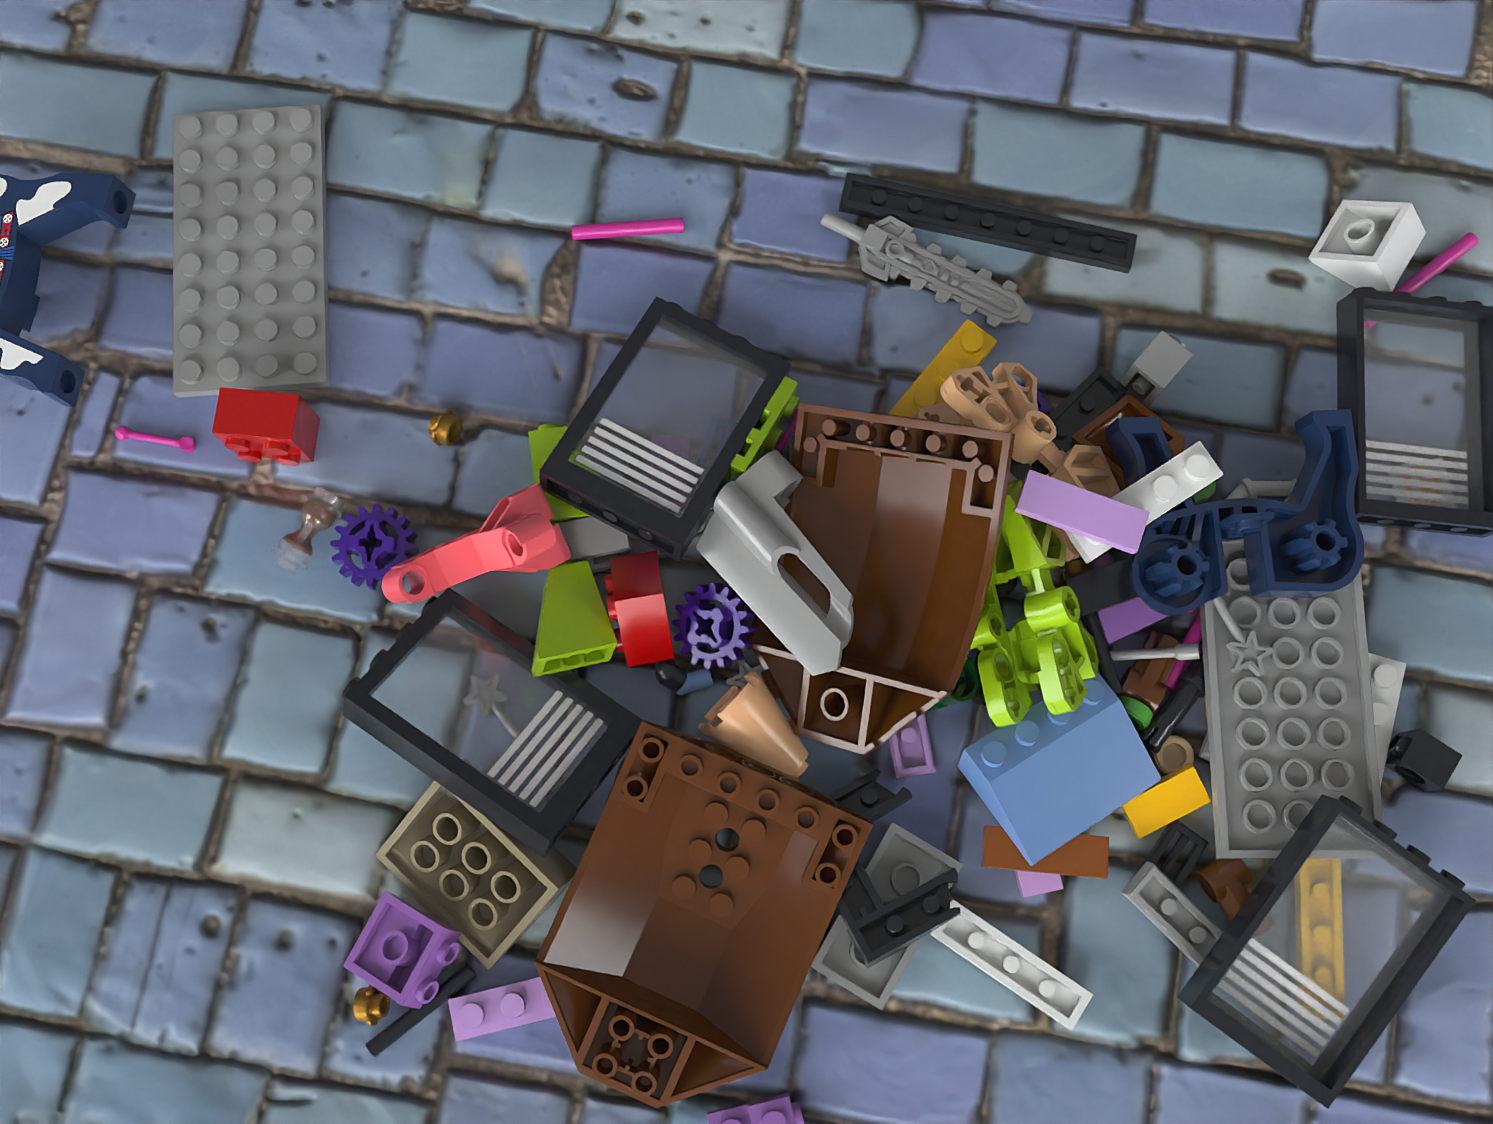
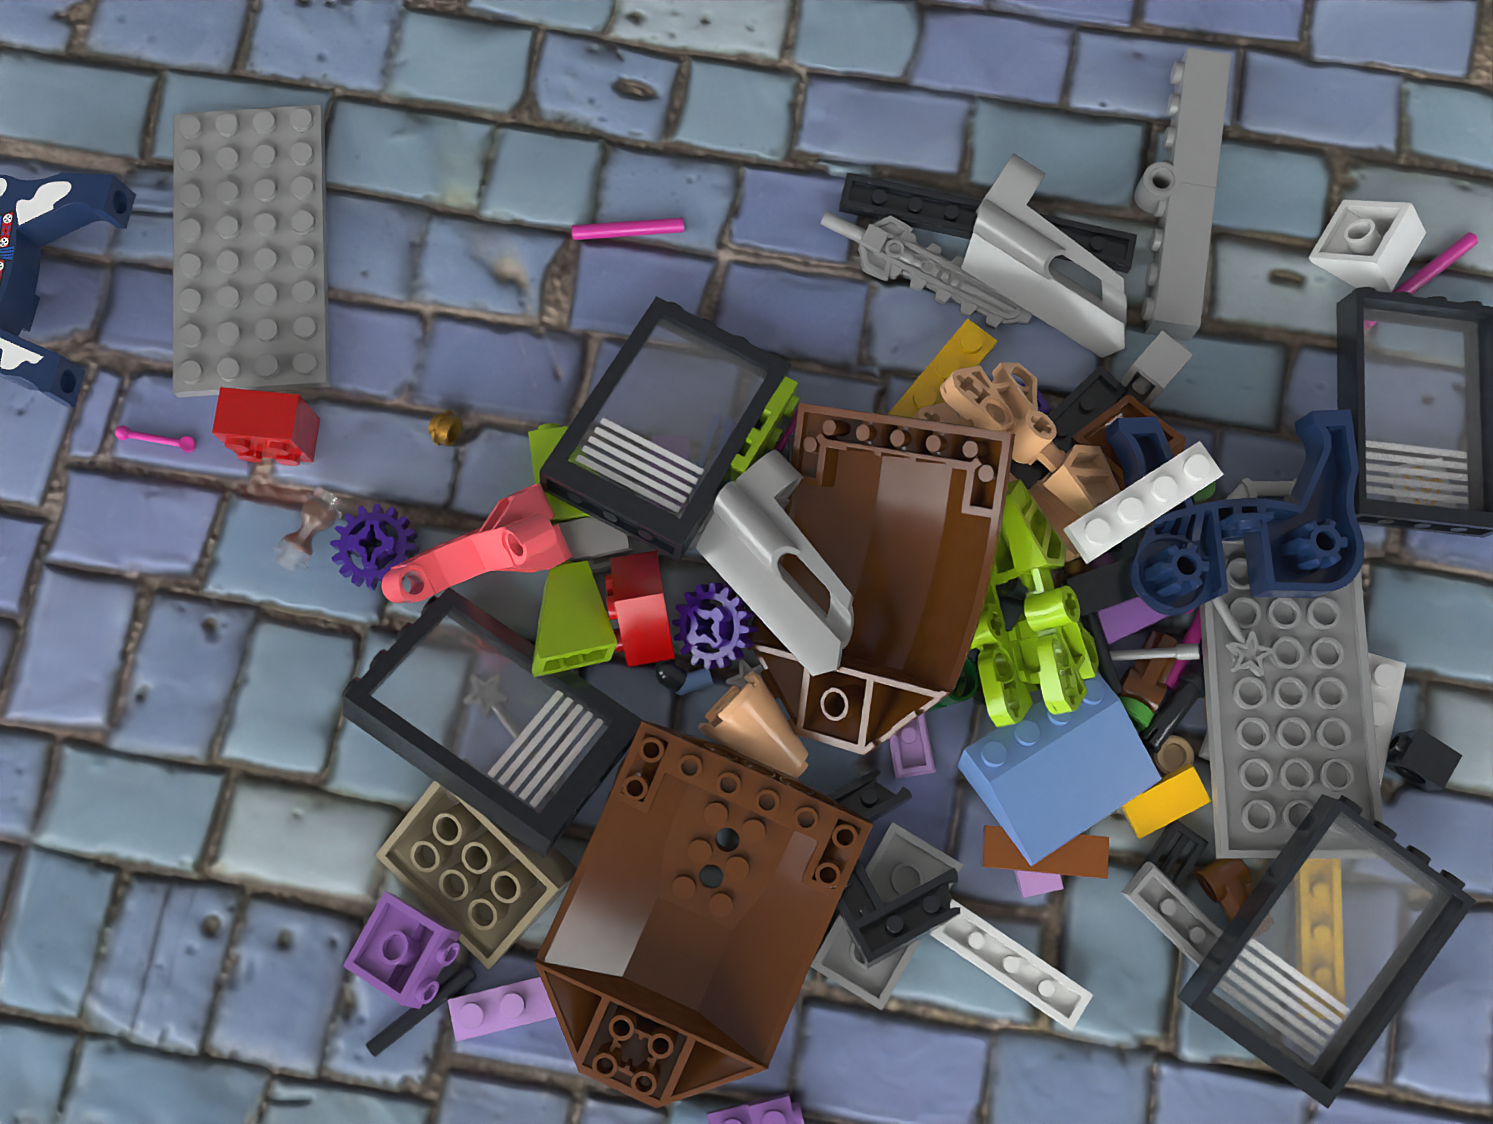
(370, 1005): pearl gold plate -> none
(1013, 256): none -> light grey panel
(1081, 512): lavender tile -> none
(1184, 193): none -> light grey hinge

